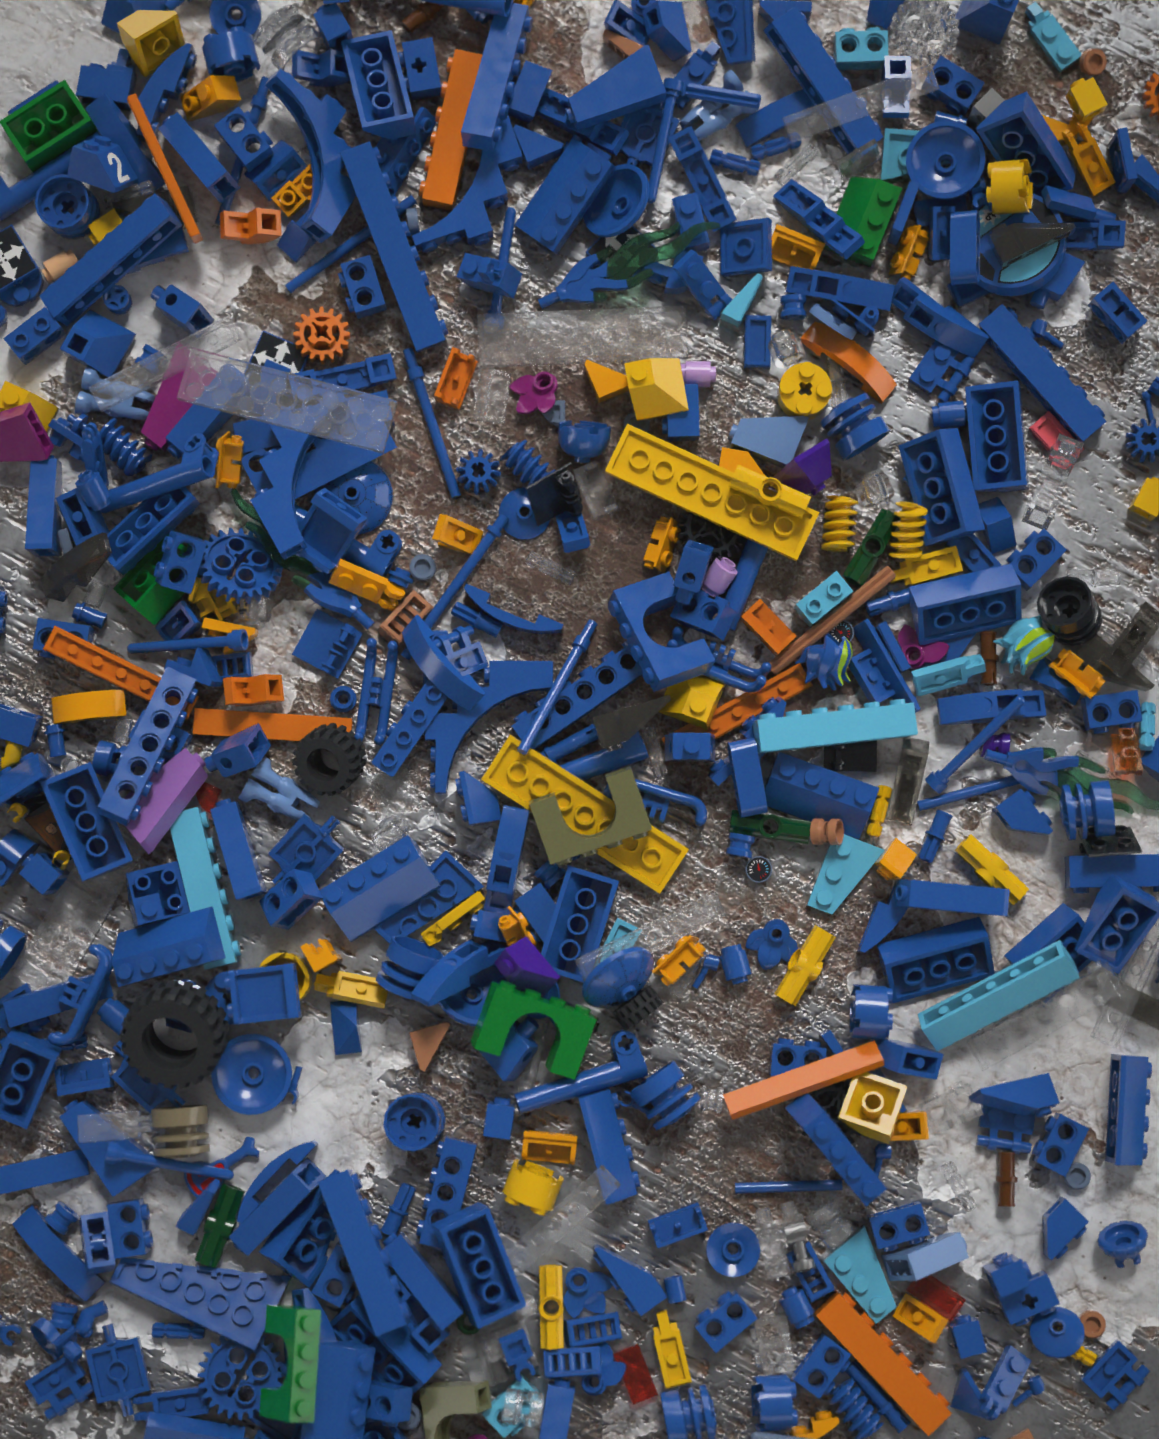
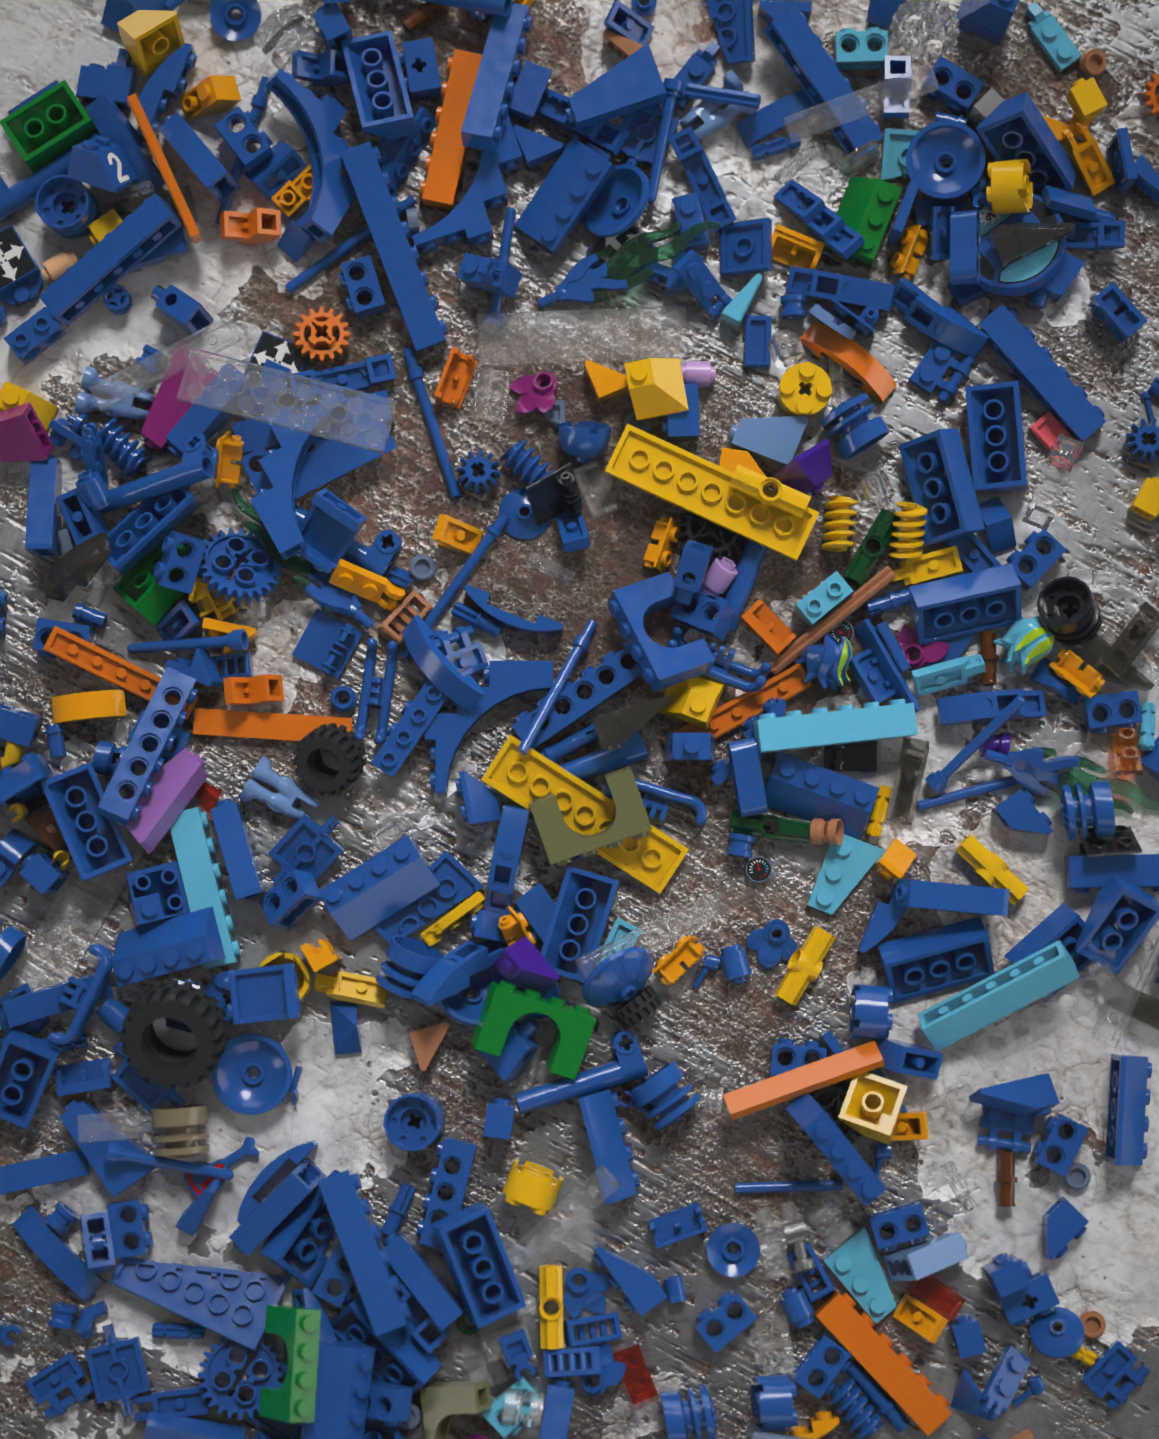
(54, 1343): blue piece -> none
(98, 343): blue slope -> none
(219, 1225): dark green piece -> none
(231, 54): blue brick -> none
(239, 752): blue torso -> none
(373, 493): blue dish -> none
(549, 874): blue wheel -> none
(549, 1147): light orange hinge -> none
(668, 28): blue slope -> none
(670, 1352): yellow hinge -> none
(734, 162): blue axle -> none
(934, 836): blue axle -> none
(949, 414): blue brick -> none
(1039, 329): blue hand -> none
(1123, 1241): blue hair -> none

